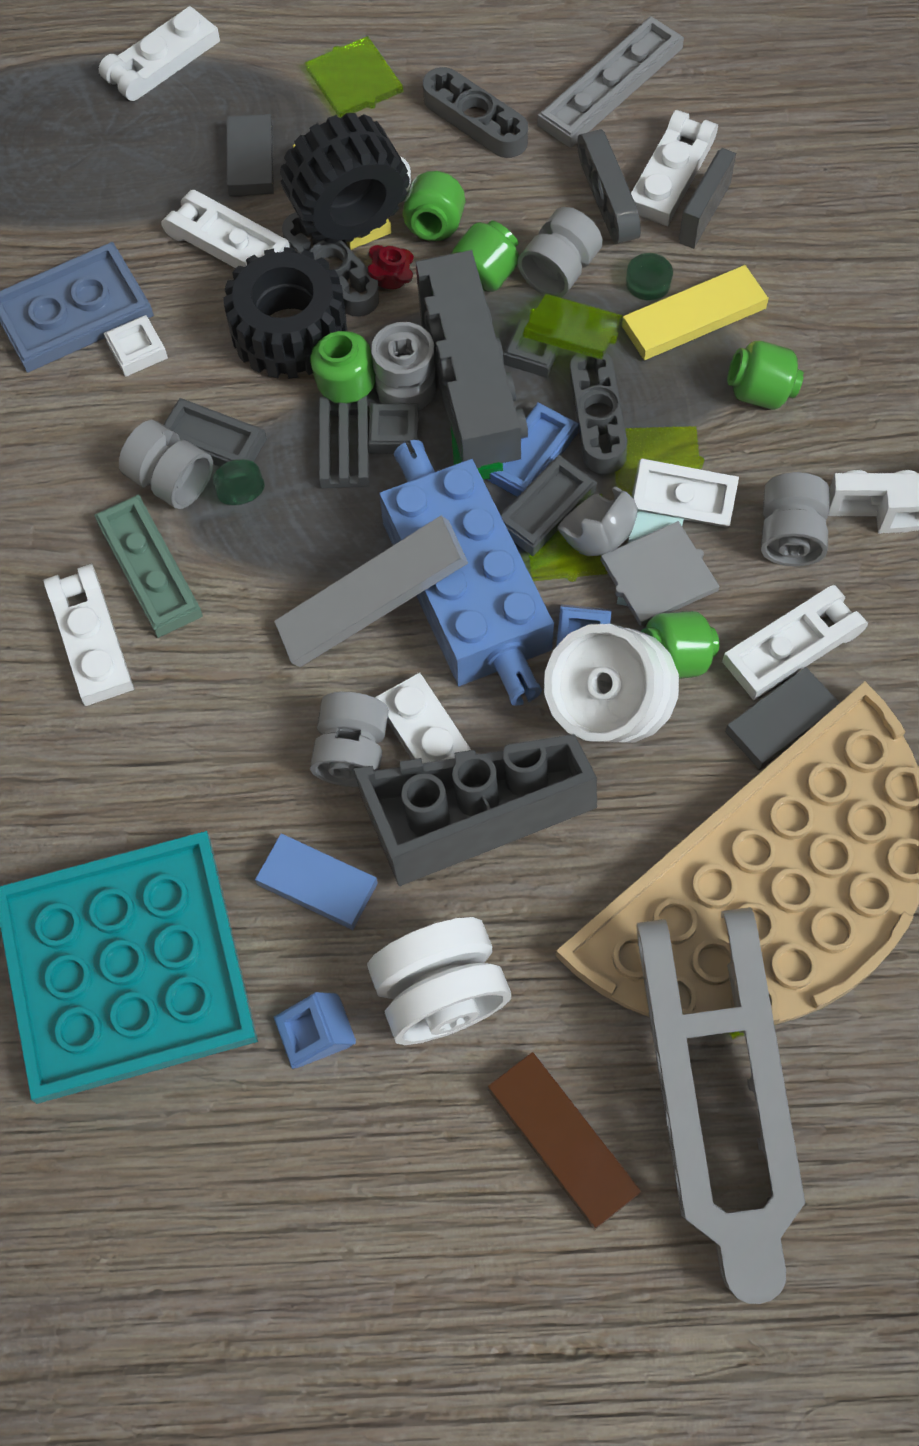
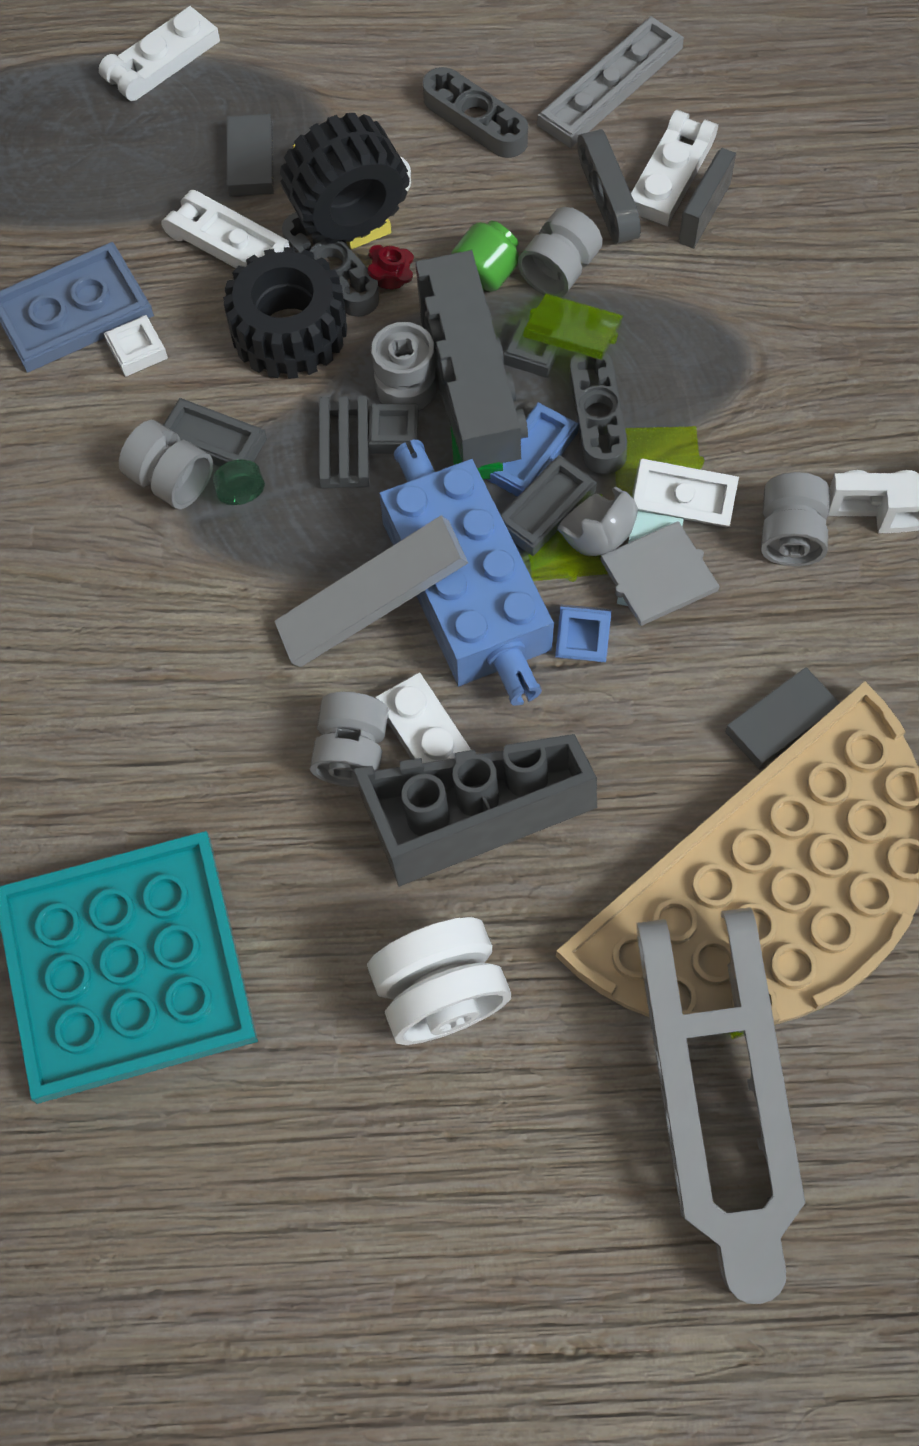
(89, 636): white plate -> none
(148, 566): sand green tile -> none
(314, 1029): medium blue slope -> none
(316, 881): medium blue tile -> none
(343, 367): bright green head -> none
(354, 77): clear neon green piece -> none
(434, 206): bright green head -> none
(564, 1140): reddish brown tile -> none
(582, 689): white wheel -> none
(649, 276): clear green tile -> none
(687, 640): bright green head -> none
(694, 312): light yellow tile -> none
(765, 374): bright green head -> none
(793, 642): white plate -> none

